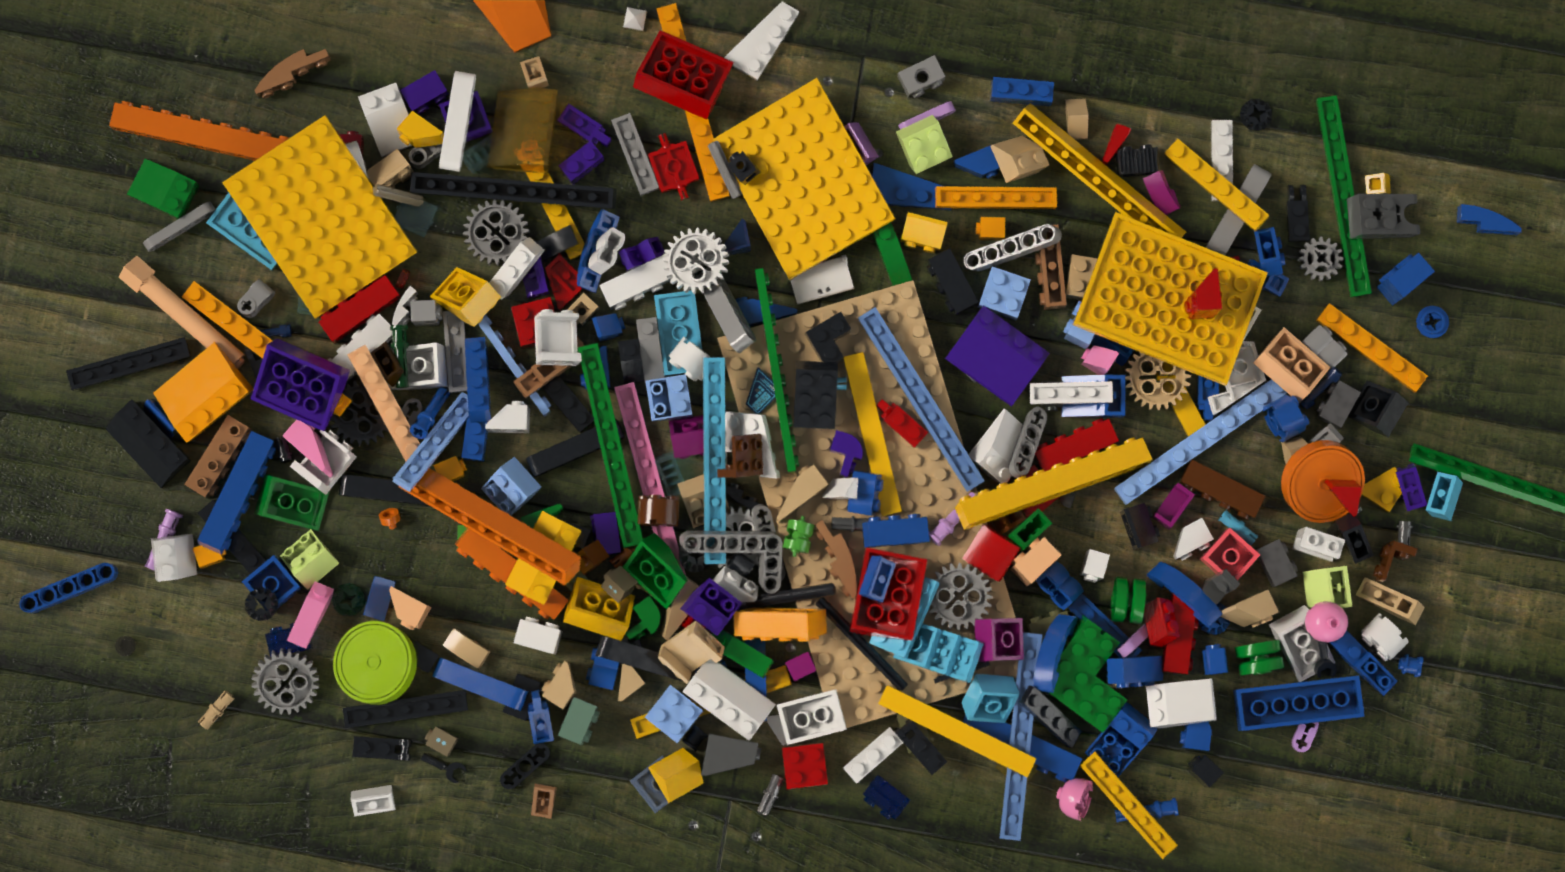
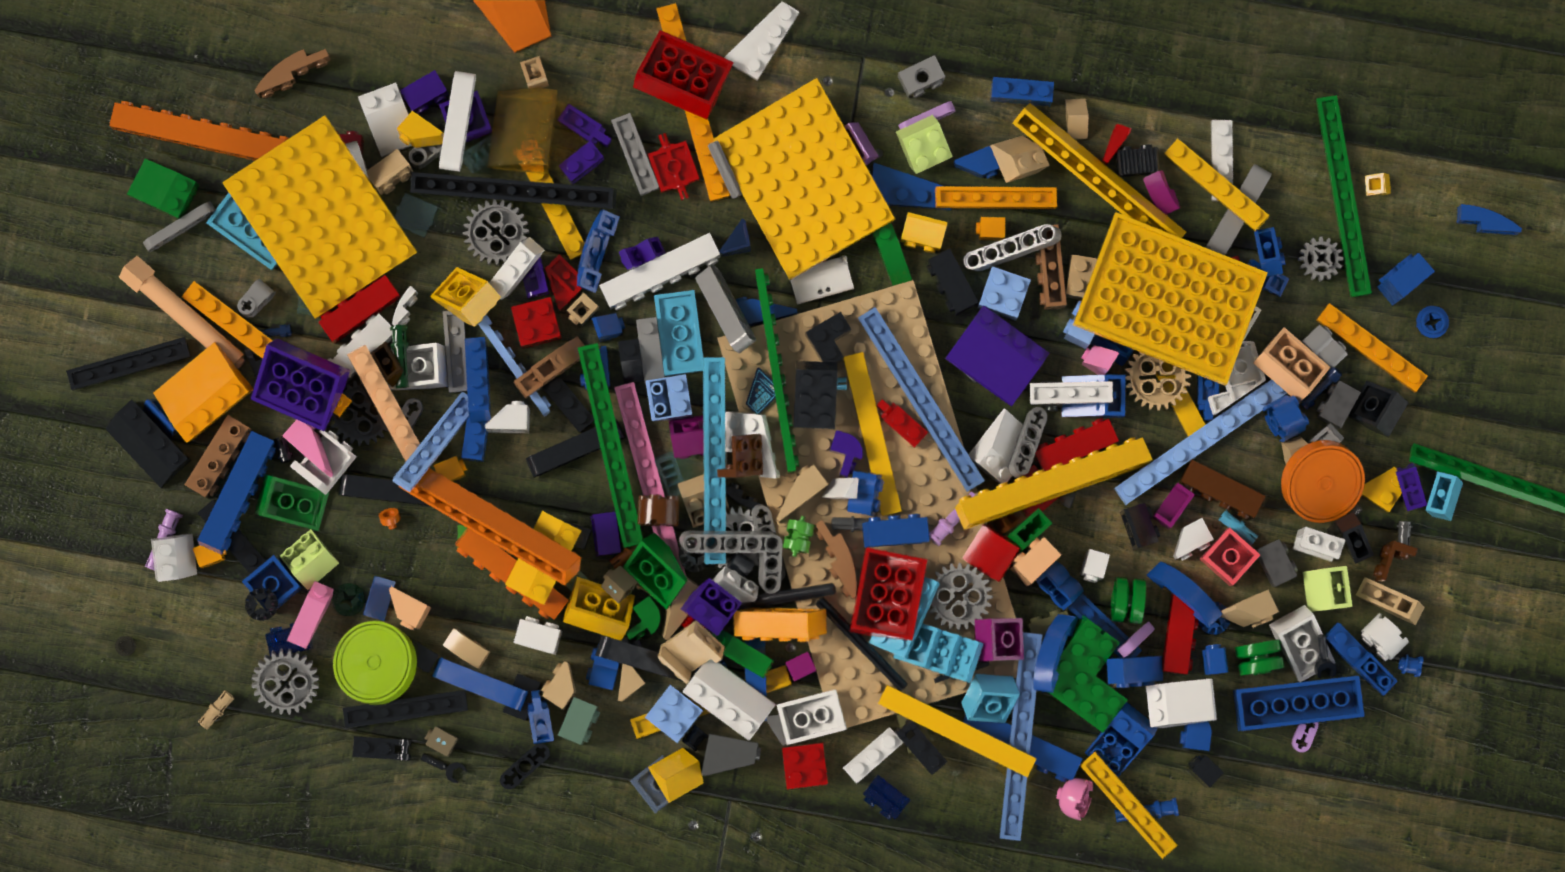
(59, 588): blue beam -> none
(372, 800): white slope -> none
(397, 195): dark tan axle -> none
(402, 278): clear red tile -> none
(426, 313): light grey brick -> none
(427, 418): blue pin -> none
(511, 487): light blue slope -> none
(531, 519): green slope -> none
(543, 800): medium nougat slope -> none
(556, 338): white panel -> none
(558, 242): black slope -> none
(592, 557): reddish brown slope -> none
(606, 251): white brick -> none
(635, 19): white slope -> none
(685, 275): white gear -> none
(689, 357): white brick -> none
(749, 170): black brick -> none
(770, 794): flat silver axle -> none
(877, 578): blue slope -> none
(1050, 716): black plate -> none
(1161, 622): red brick -> none
(1206, 298): red slope -> none
(1219, 585): dark grey slope -> none
(1252, 122): black gear -> none
(1297, 215): black hinge -> none
(1326, 621): bright pink cylinder -> none
(1347, 492): red slope -> none
(1380, 216): dark grey brick -> none

